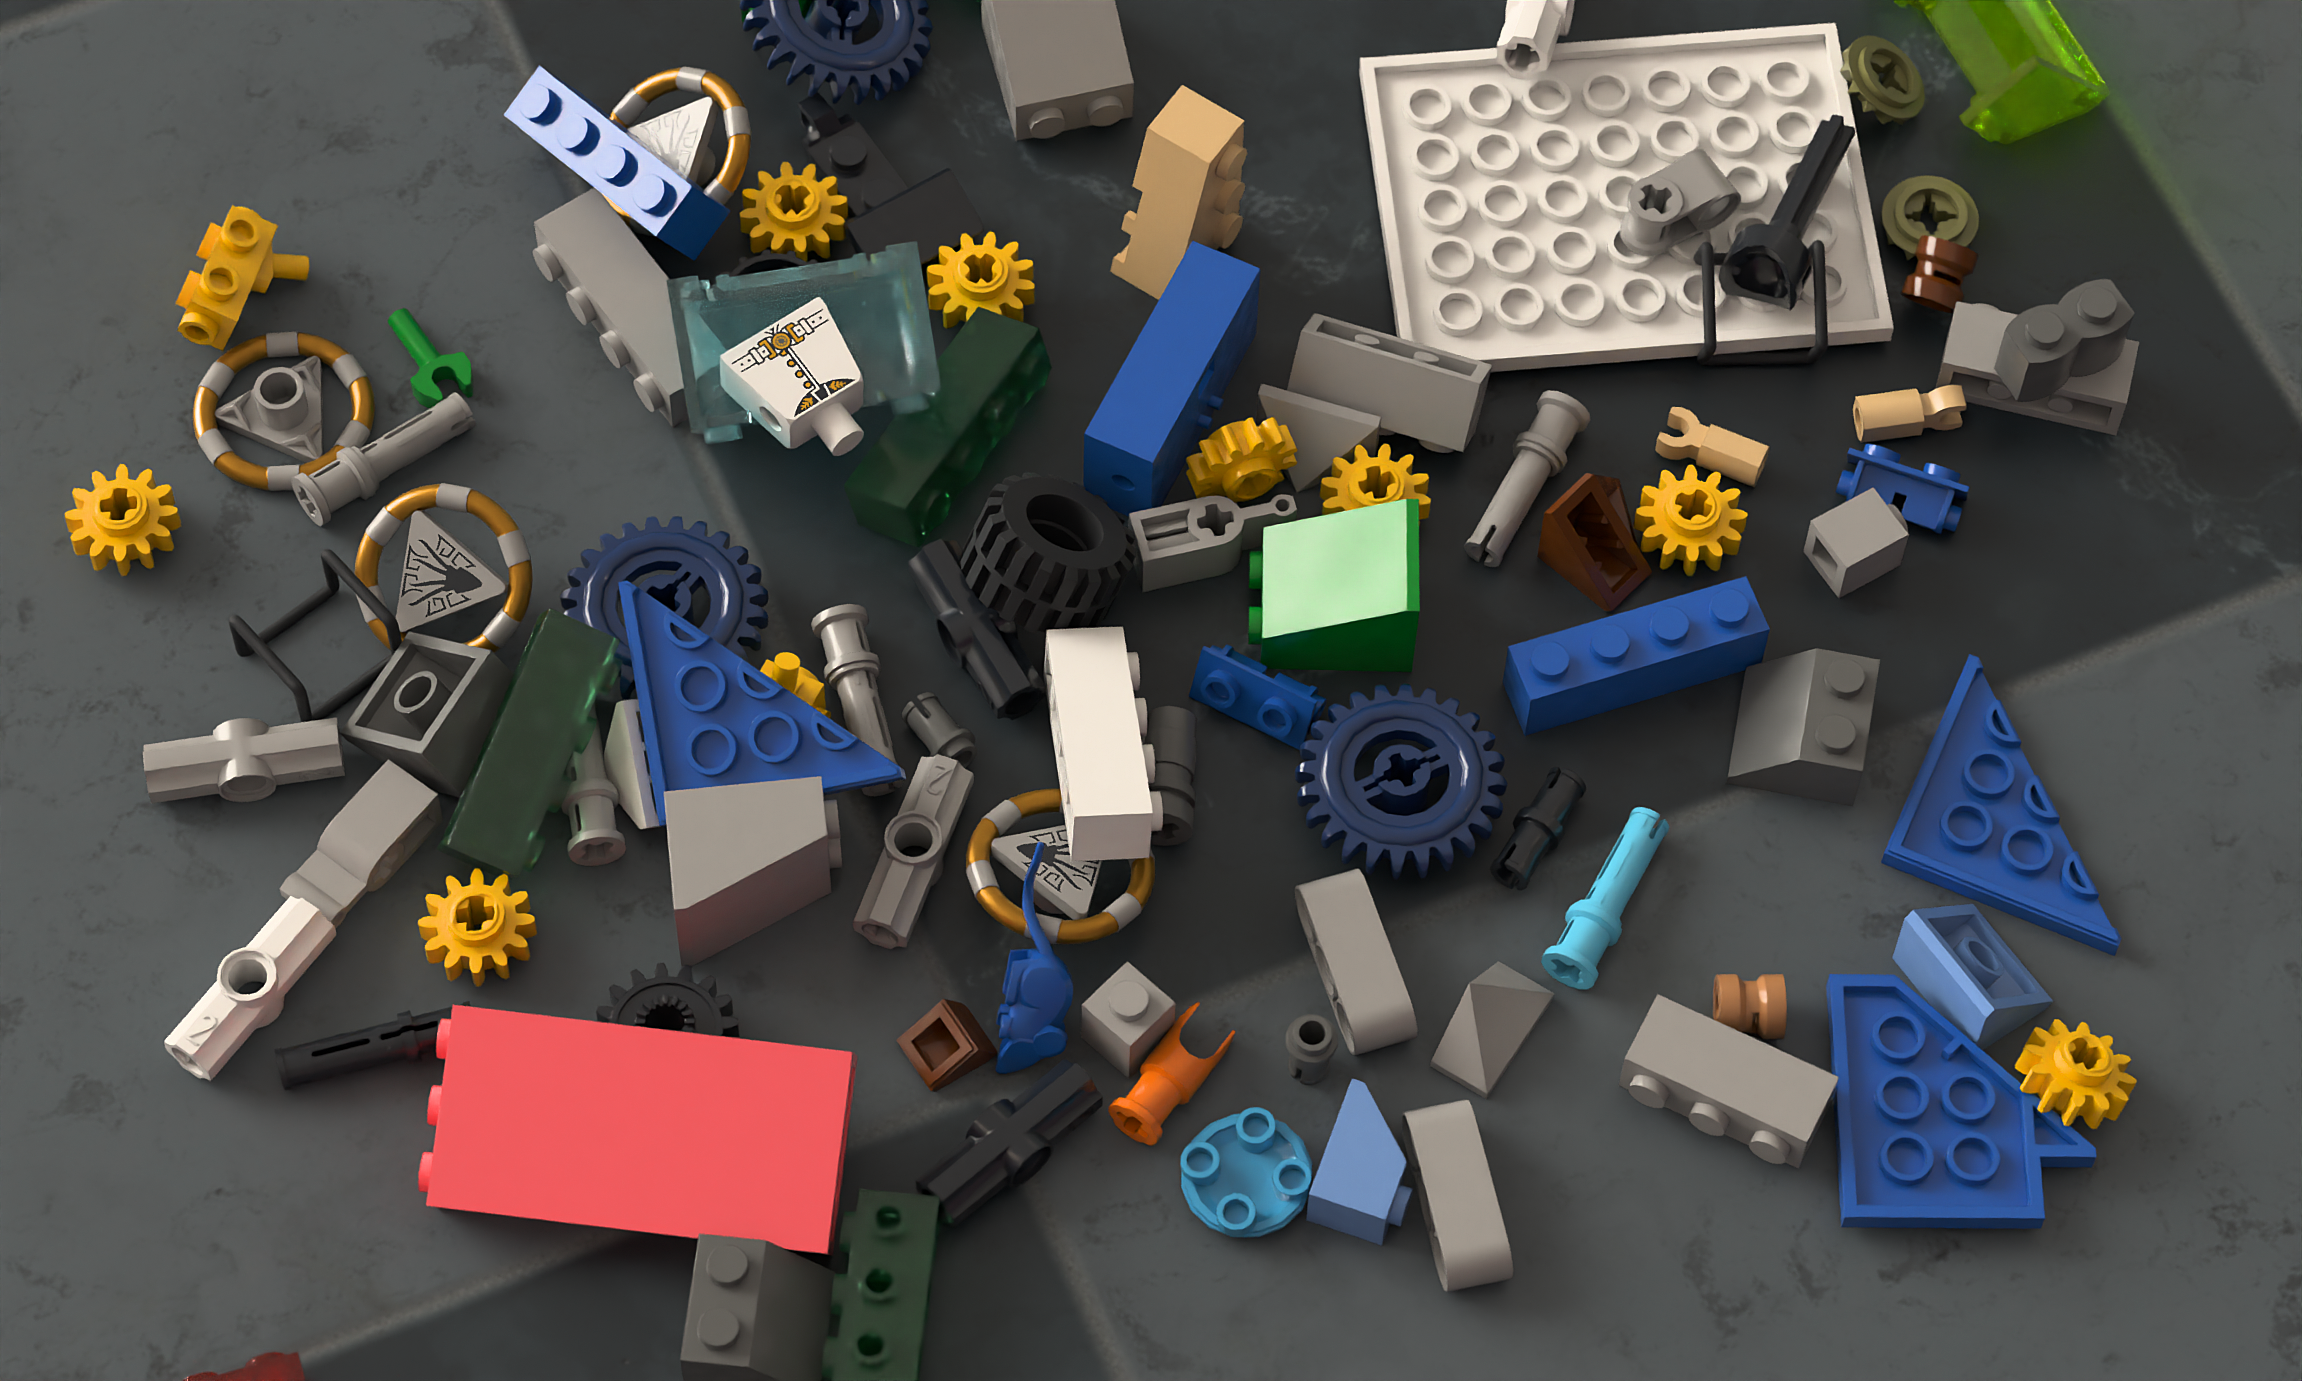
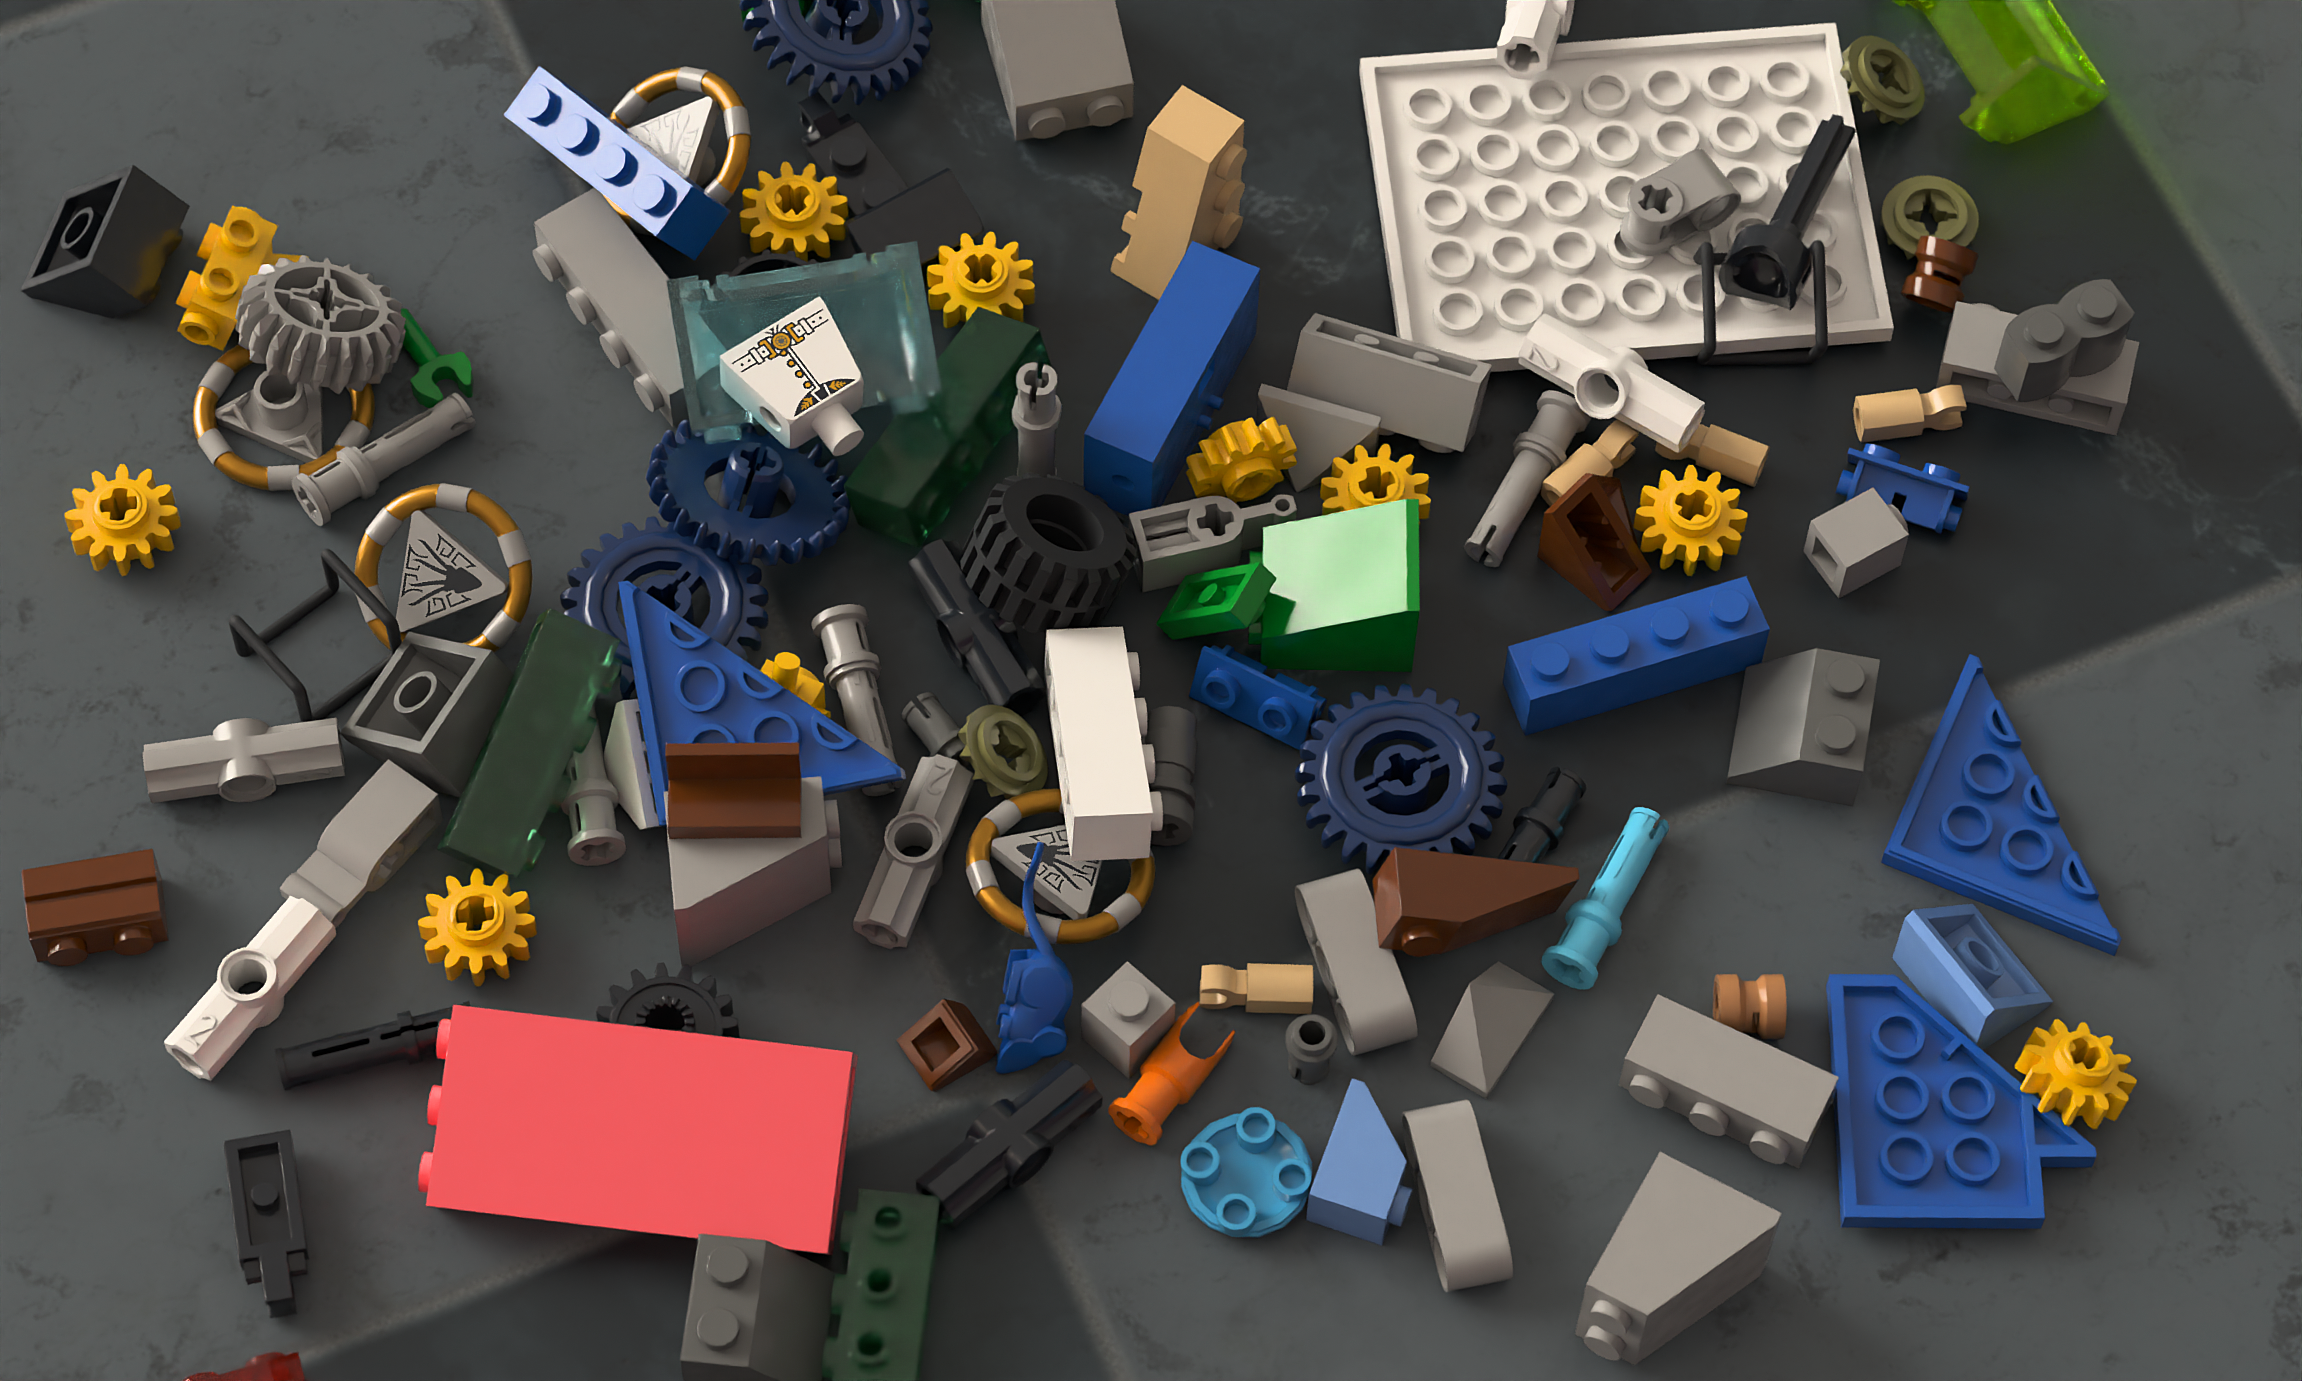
(95, 907): none -> reddish brown brick
(108, 245): none -> black slope
(268, 1215): none -> black hinge
(320, 324): none -> light grey gear
(734, 790): none -> reddish brown panel
(817, 502): none -> dark blue gear
(1010, 736): none -> olive gear
(1036, 418): none -> light grey pin
(1217, 601): none -> green plate
(1259, 988): none -> tan bar
(1450, 900): none -> reddish brown slope
(1601, 458): none -> tan bar
(1642, 399): none -> white piece
(1673, 1260): none -> light grey slope

